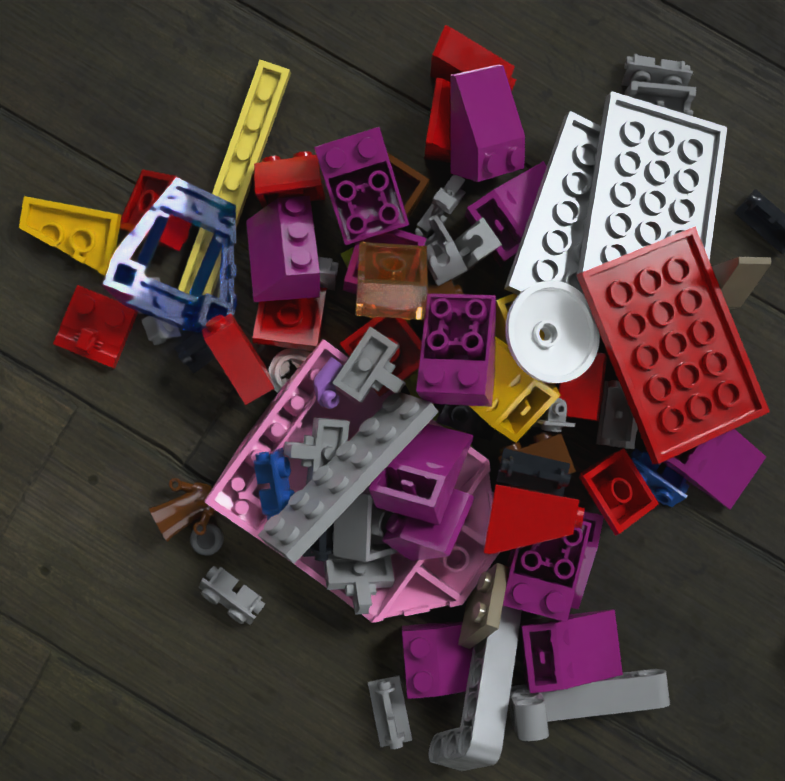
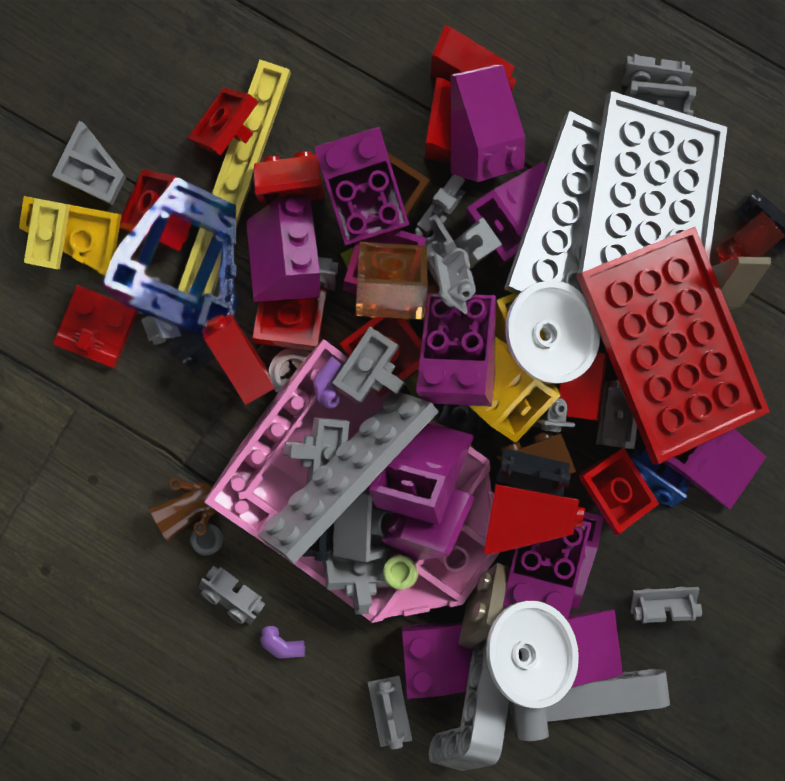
(46, 233): none -> light yellow plate
(89, 166): none -> light grey wing
(224, 121): none -> red hinge
(275, 471): blue hinge -> none
(278, 647): none -> medium lavender arm
(400, 572): none -> yellowish green tile
(455, 279): none -> light grey hinge
(547, 652): none -> white dish
(651, 604): none -> light grey hinge
(750, 239): none -> clear red brick

